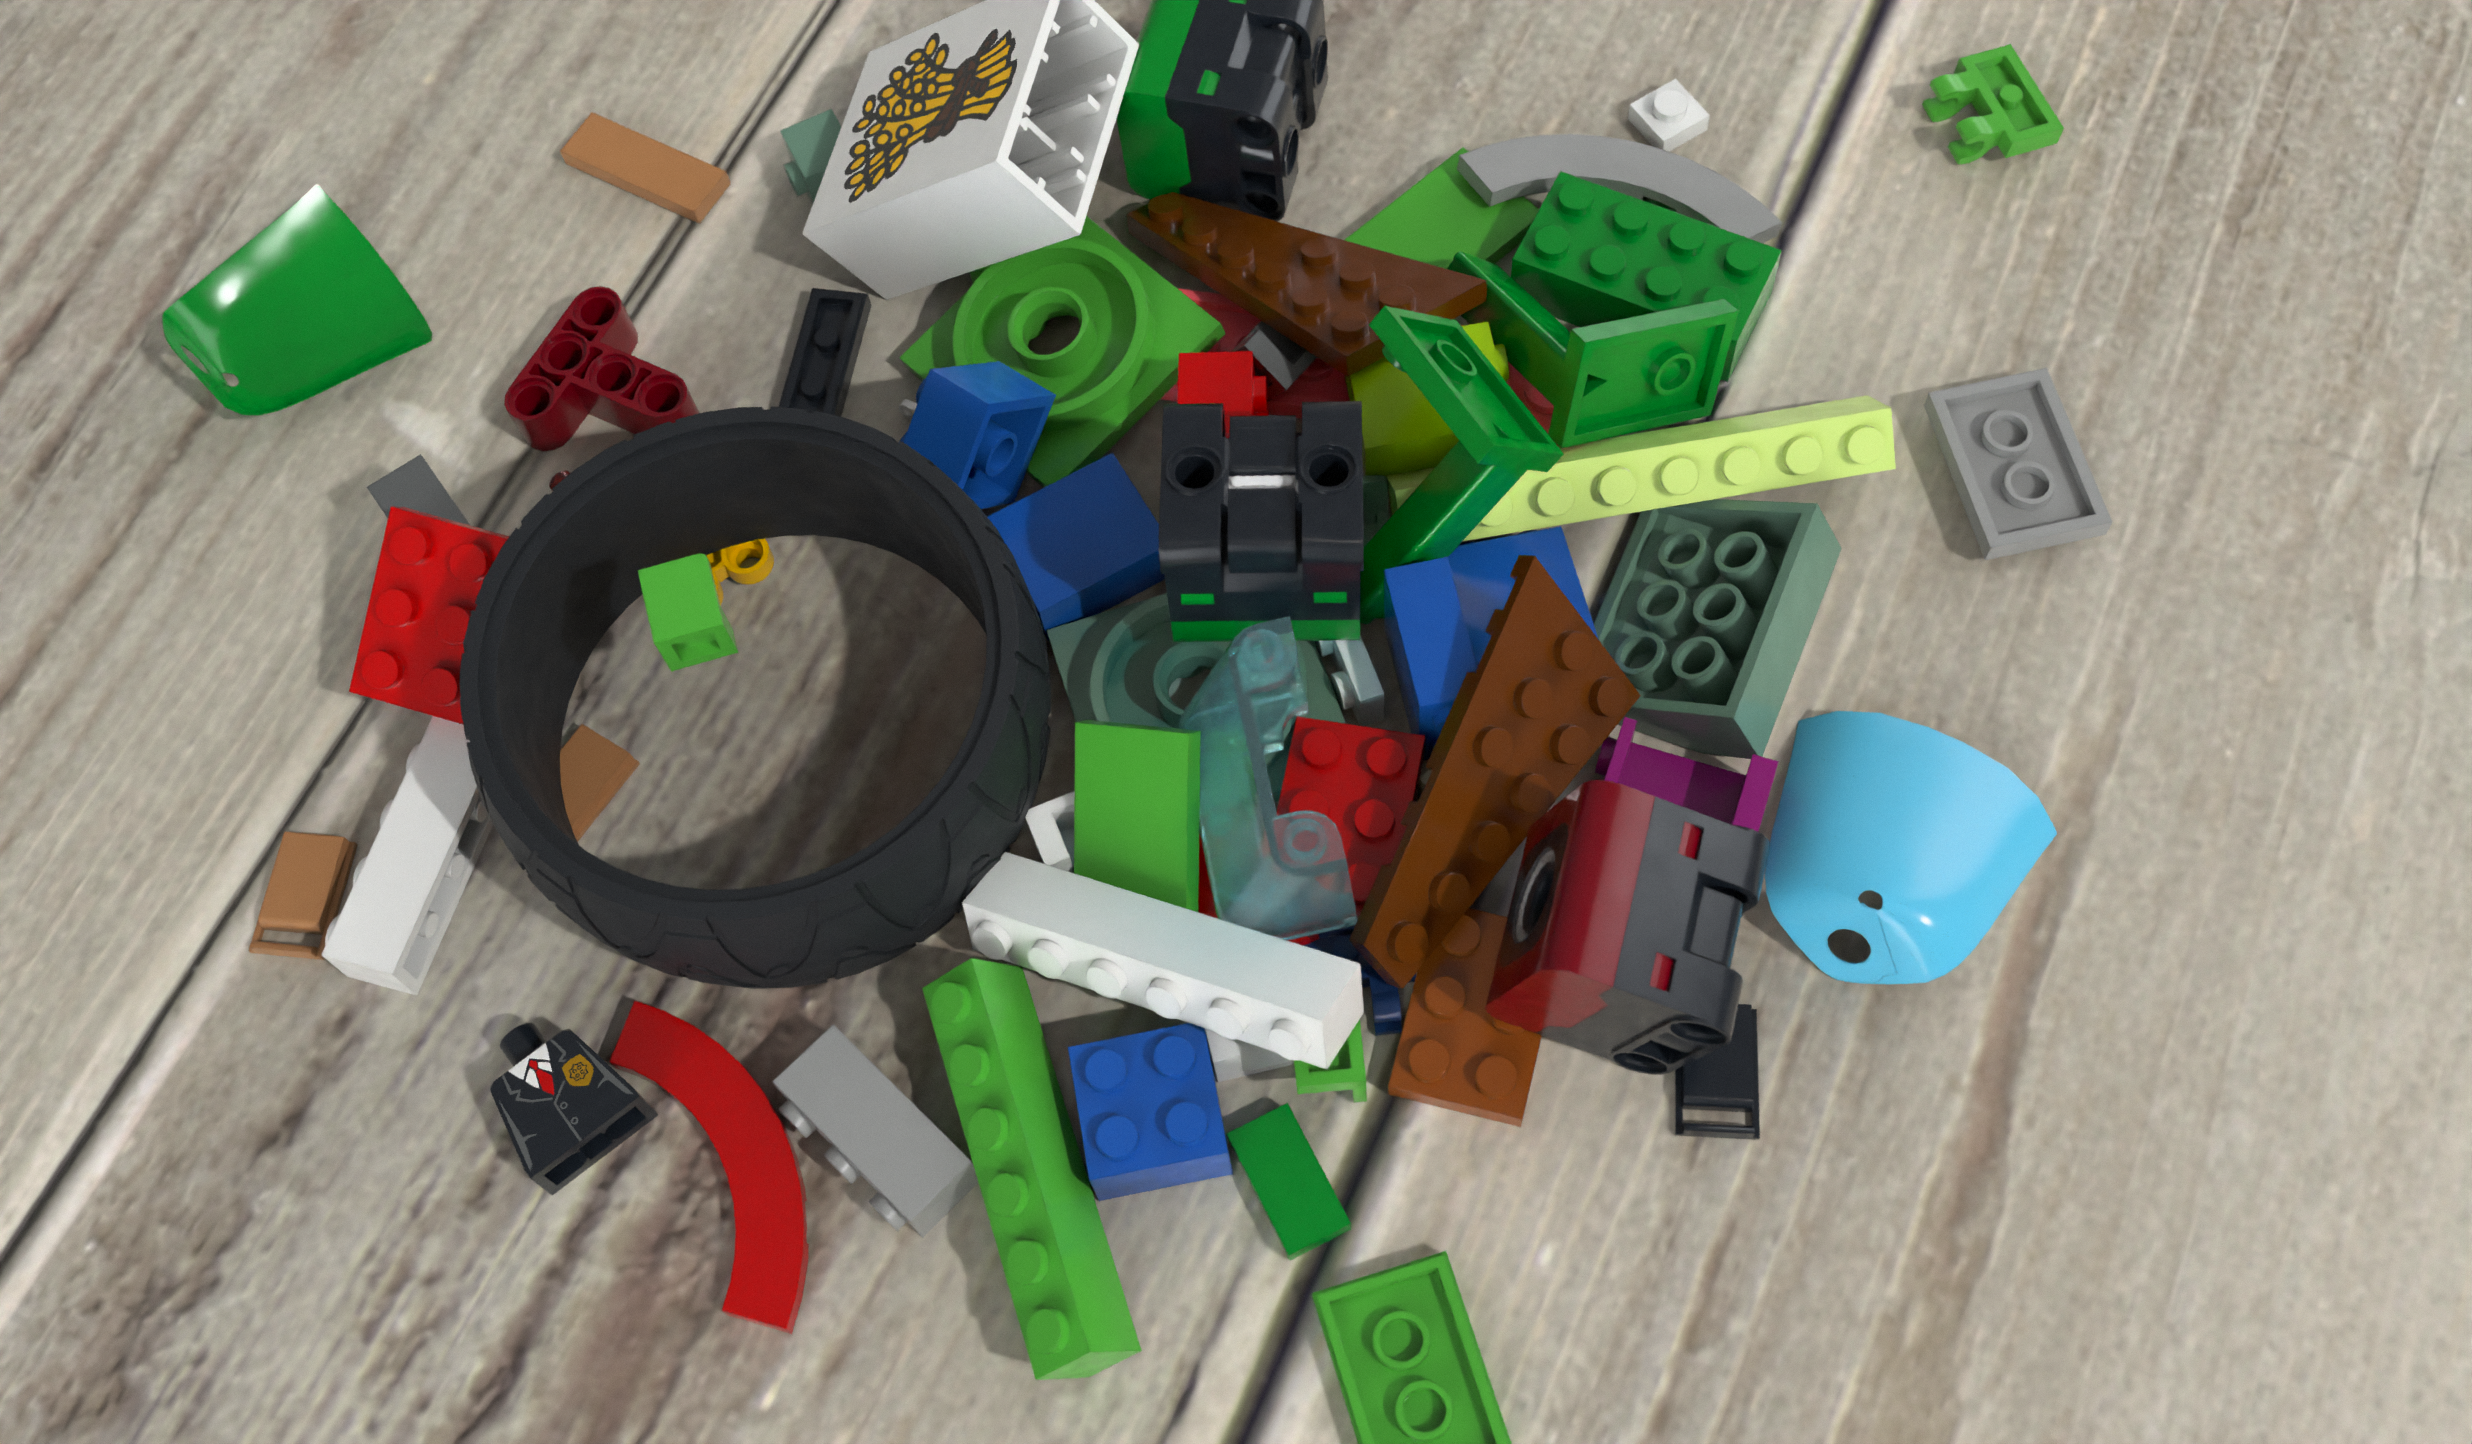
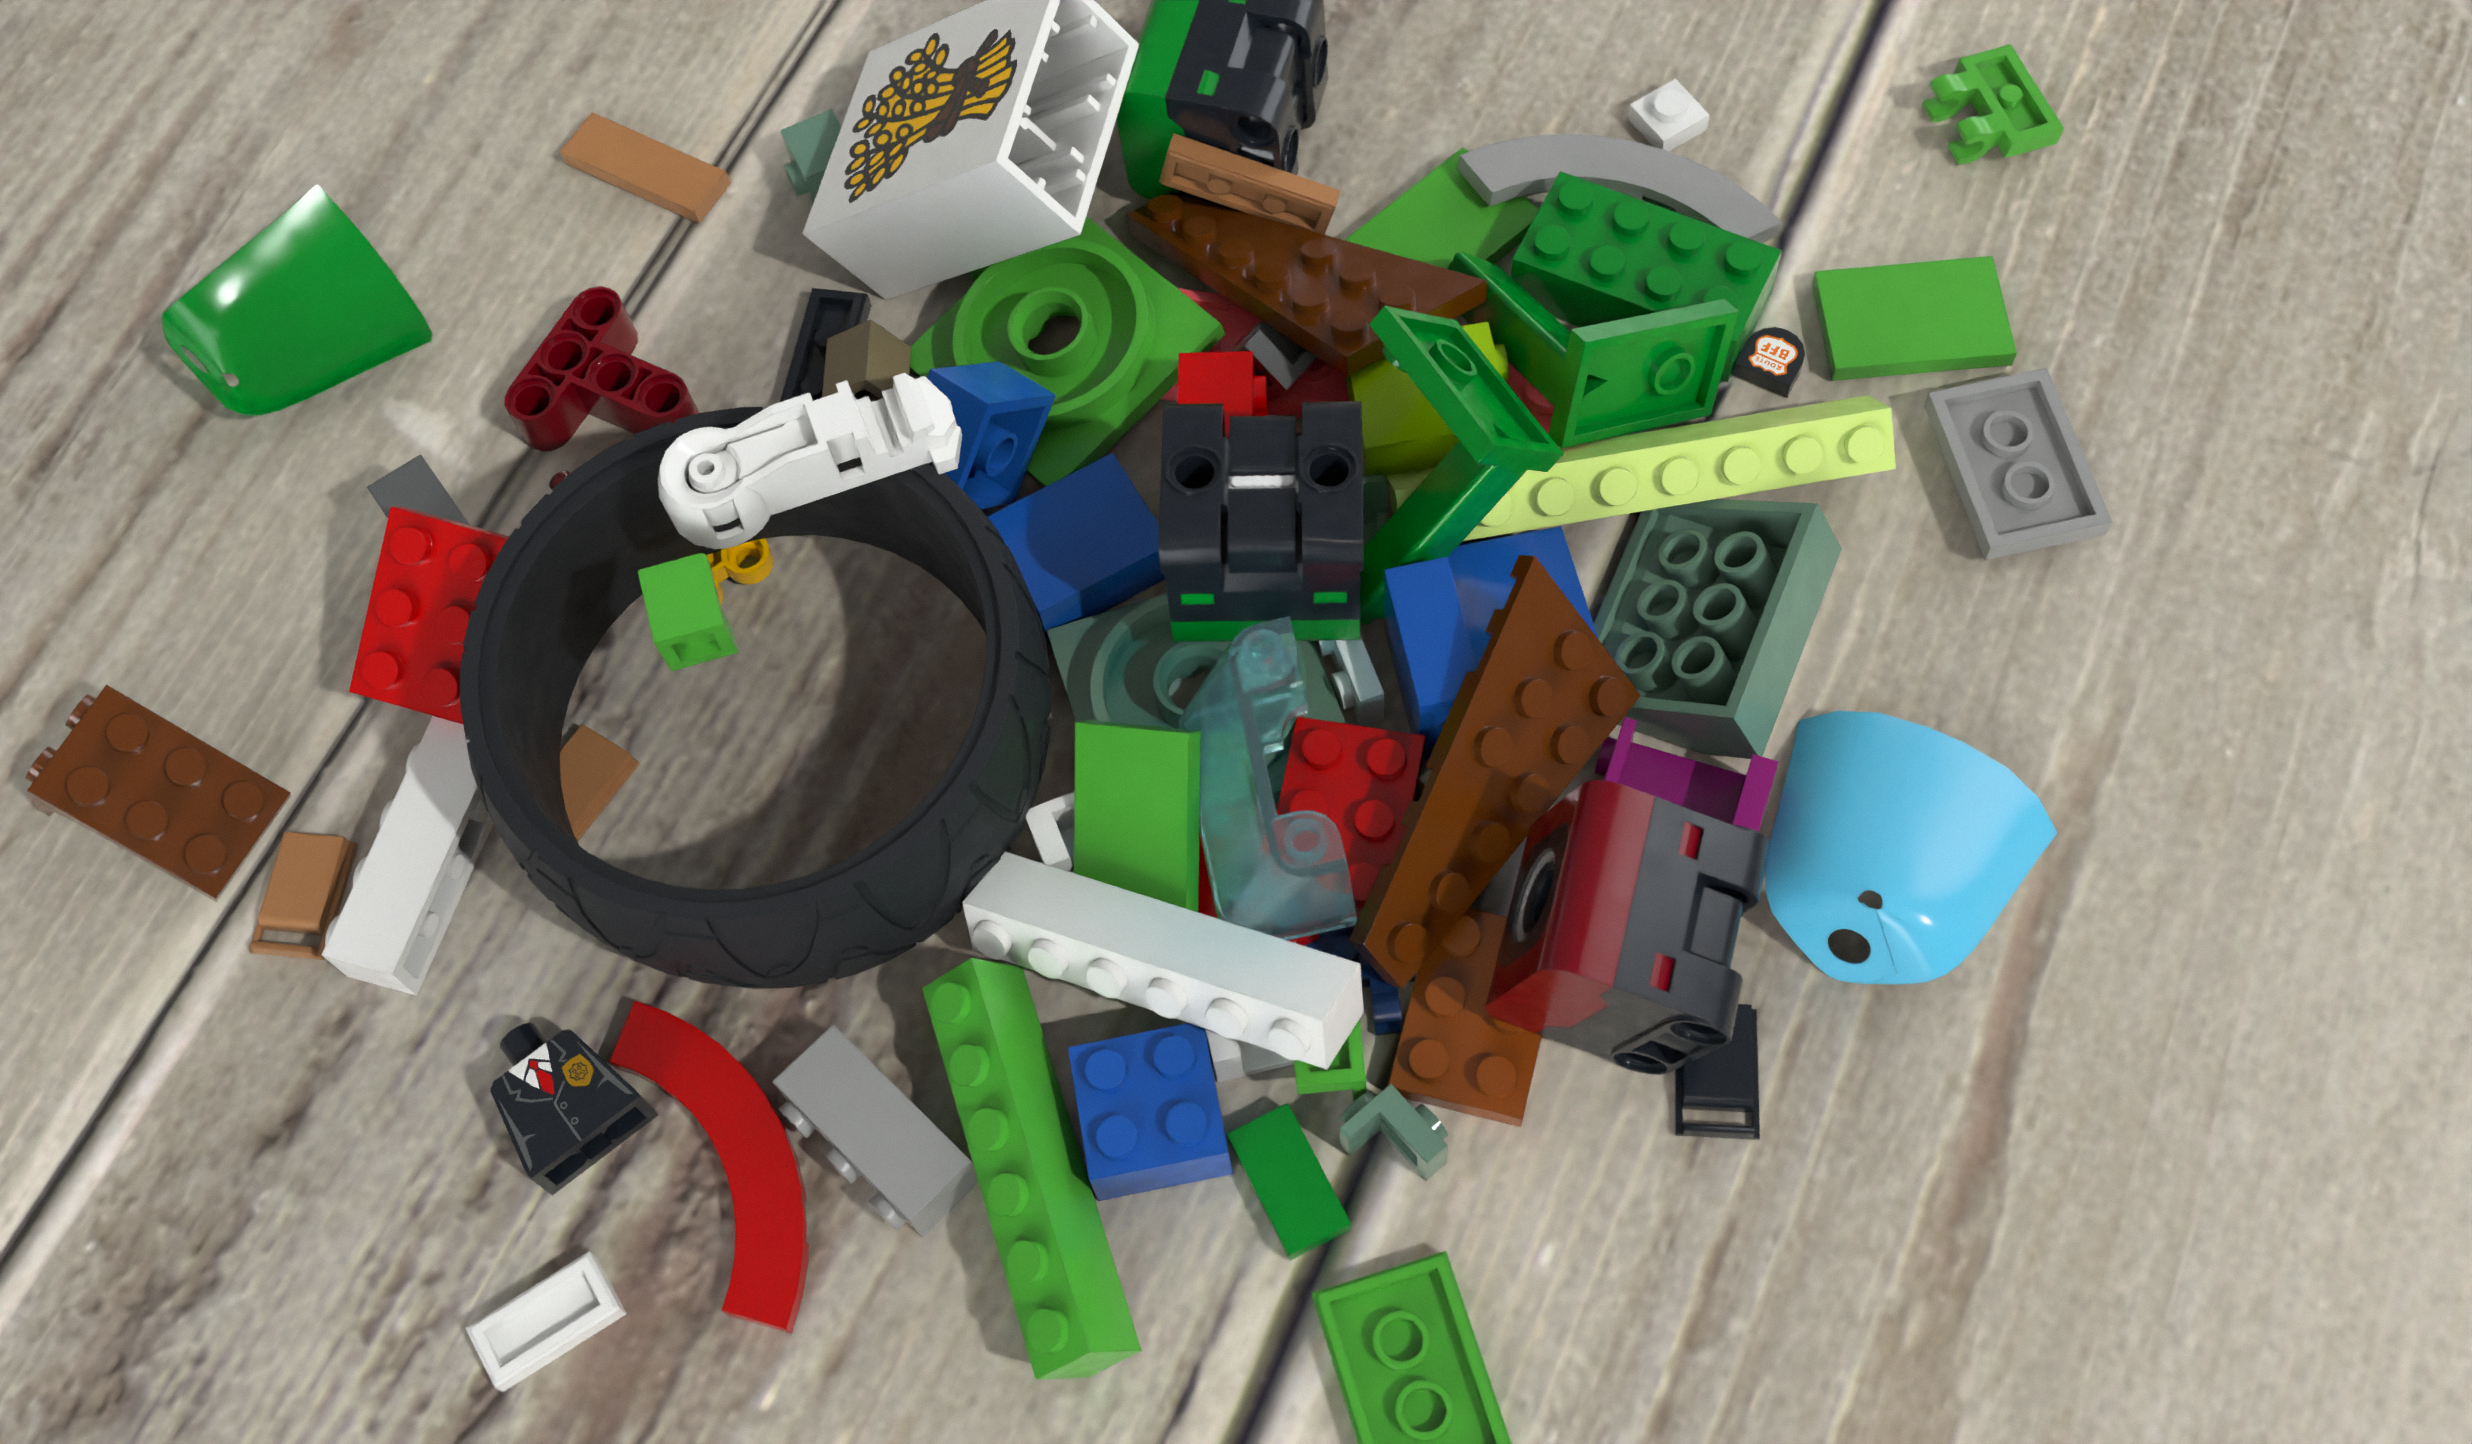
(156, 791): none -> reddish brown bracket
(545, 1321): none -> white tile
(792, 456): none -> white piece
(866, 359): none -> dark tan brick
(1248, 185): none -> medium nougat tile
(1411, 1131): none -> sand green bracket
(1771, 360): none -> black tile
(1913, 318): none -> bright green tile

